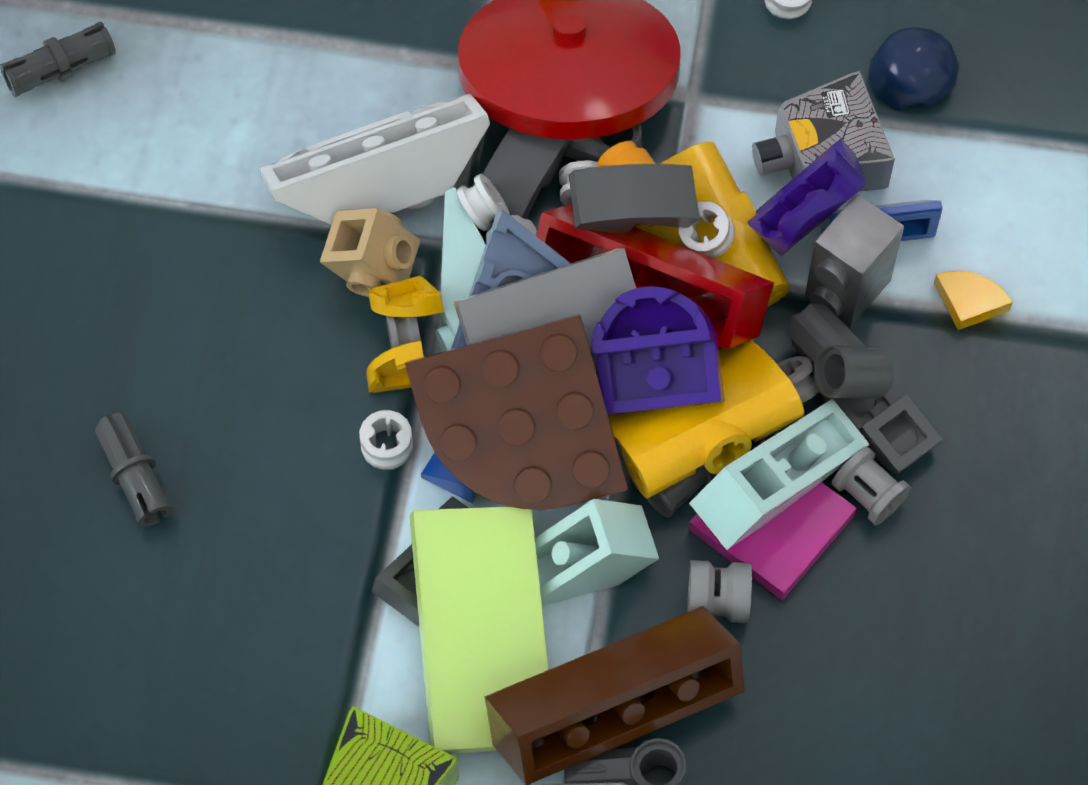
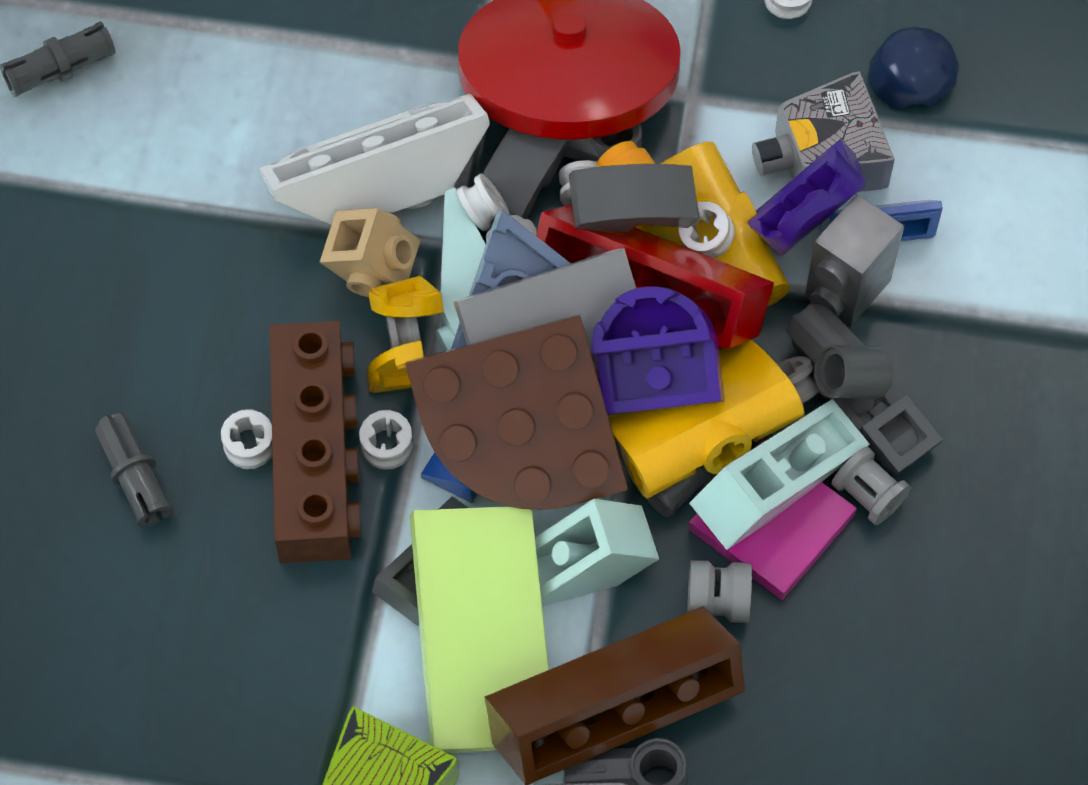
(235, 451): none -> white bush
(311, 442): none -> reddish brown brick
(971, 297): yellow tile -> none

